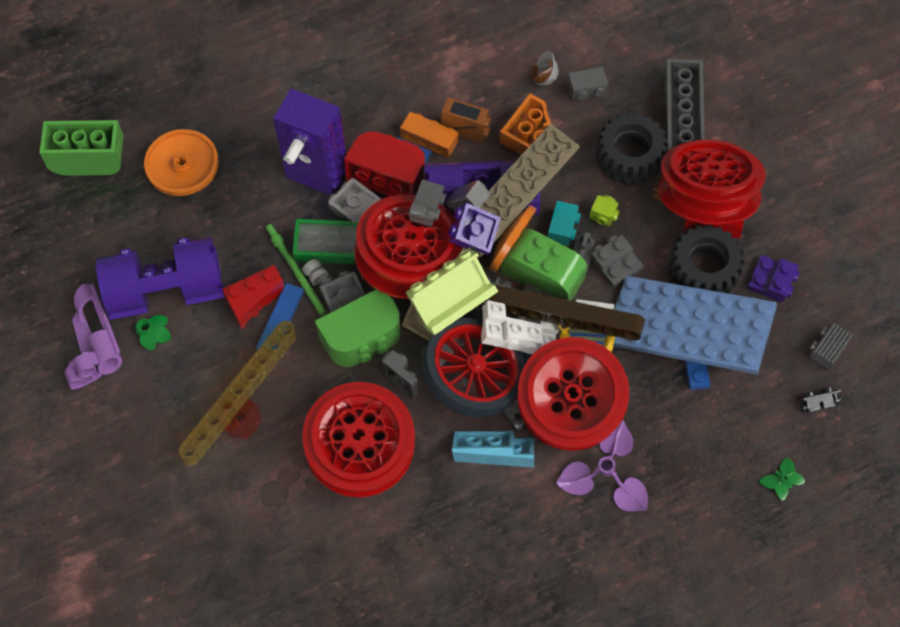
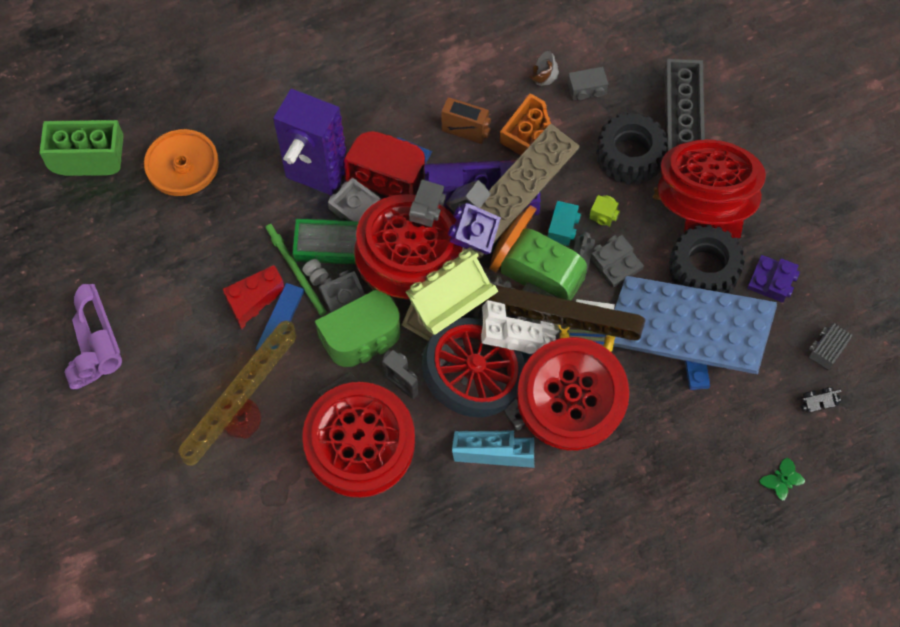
(126, 283): dark purple cylinder -> none
(155, 333): green plate -> none
(429, 134): orange brick -> none
(577, 477): medium lavender plant -> none

